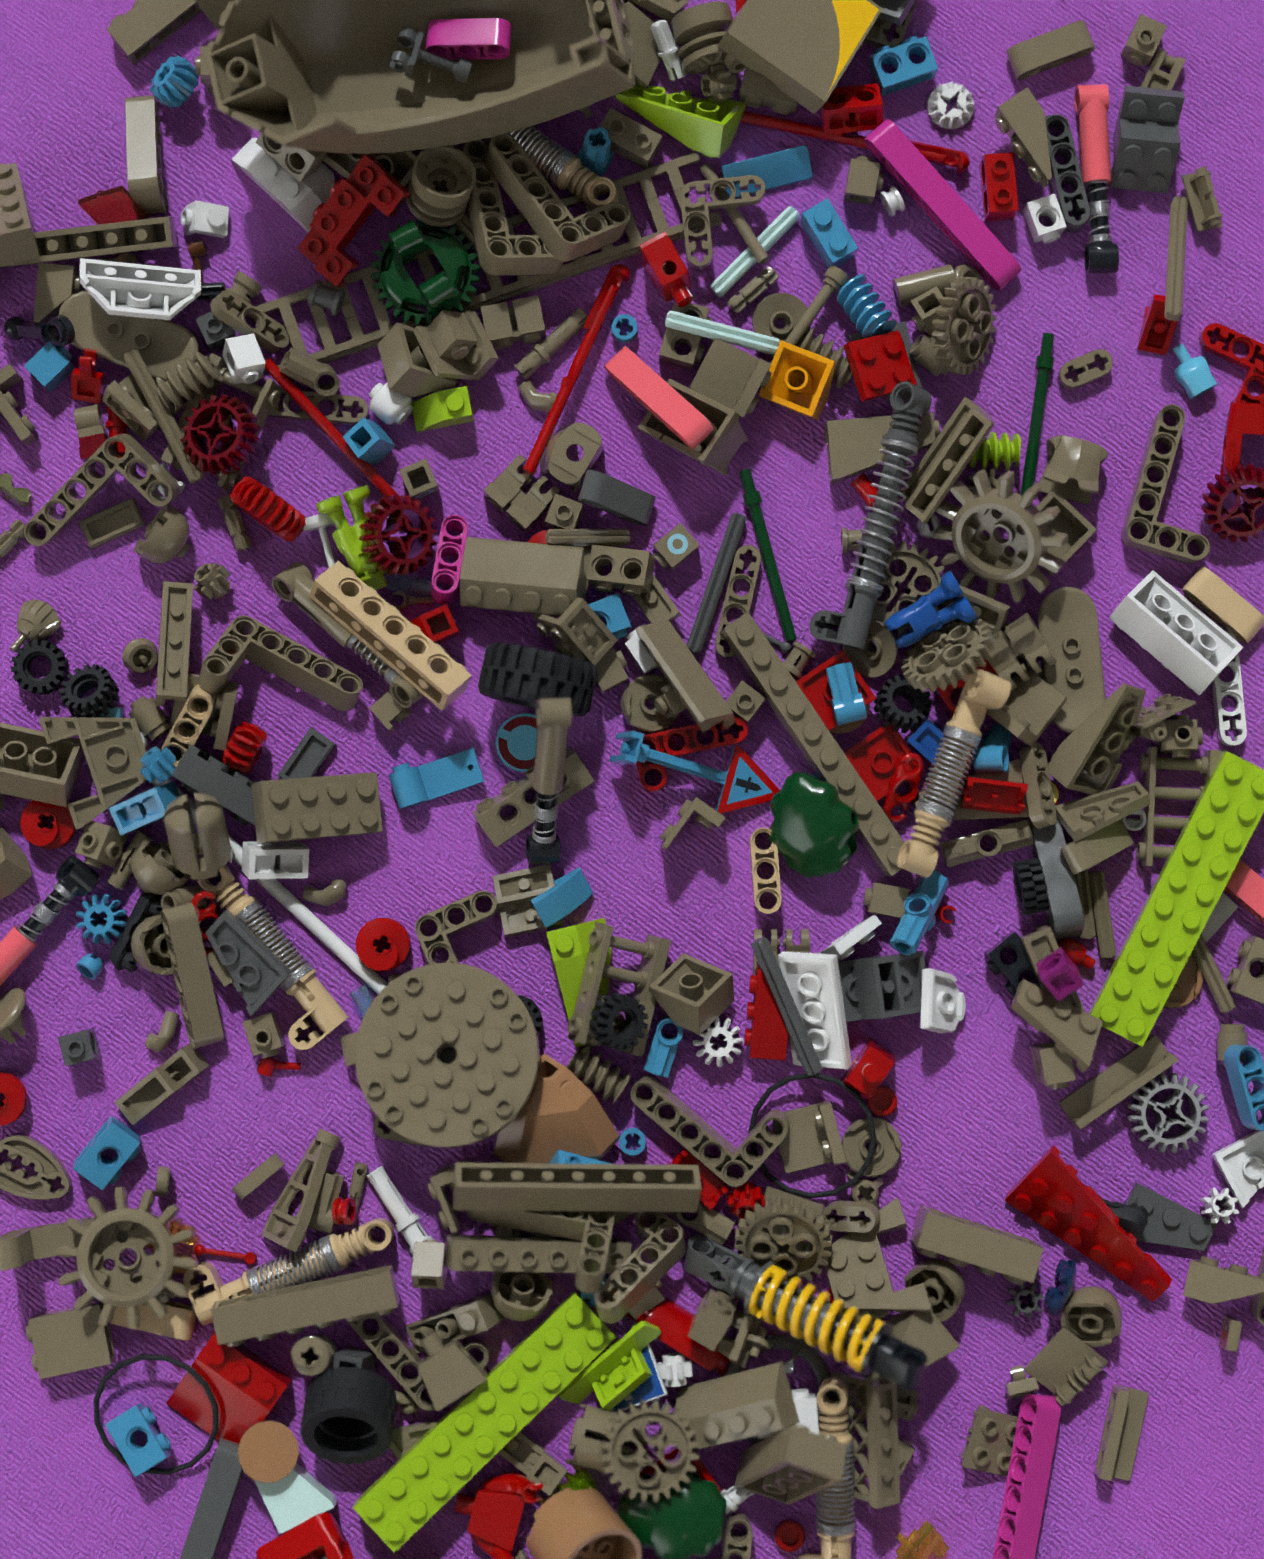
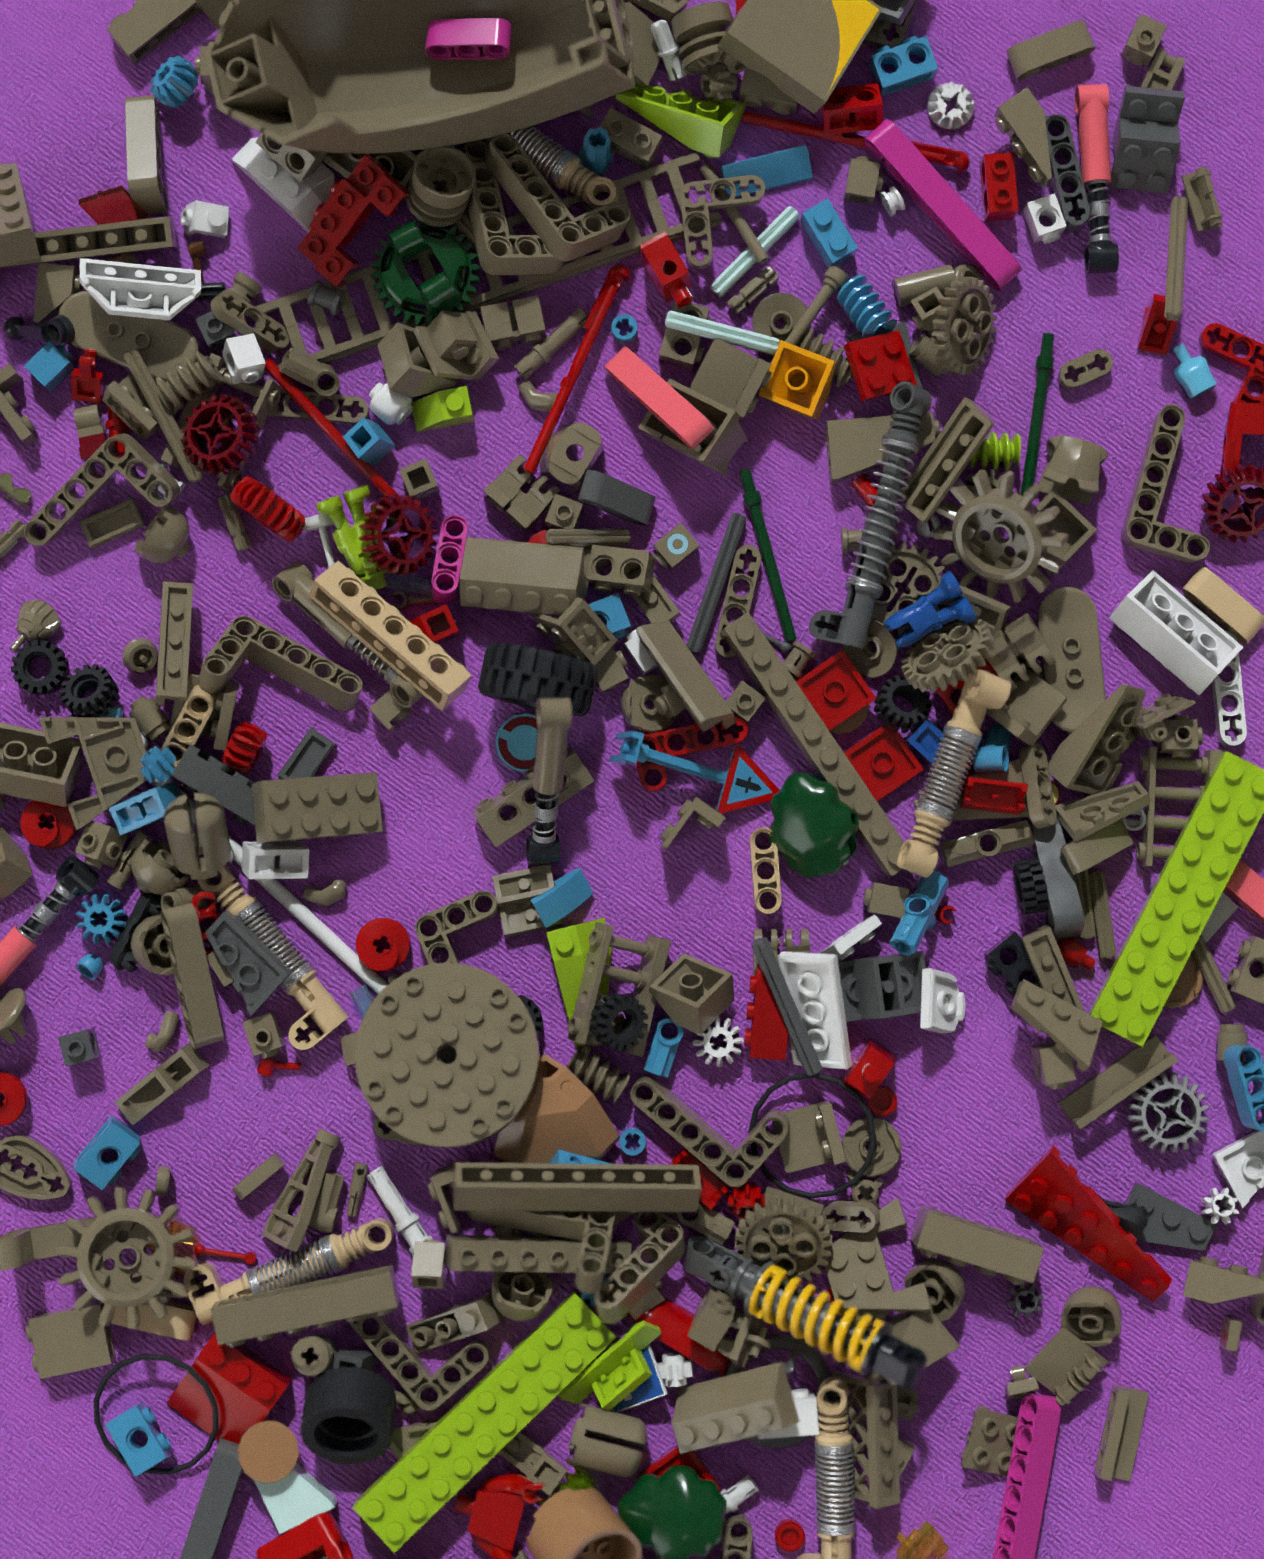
(212, 580): dark tan gear -> none
(344, 1211): red bush -> none
(410, 39): dark grey bar -> none
(435, 778): dark azure door -> none
(448, 1370): dark tan torso -> none
(627, 1467): dark tan gear -> none
(791, 1464): dark tan brick -> none
(847, 701): dark azure piece -> none
(912, 776): red piece -> none
(1058, 1297): dark blue dish -> none
(1059, 974): magenta brick -> none

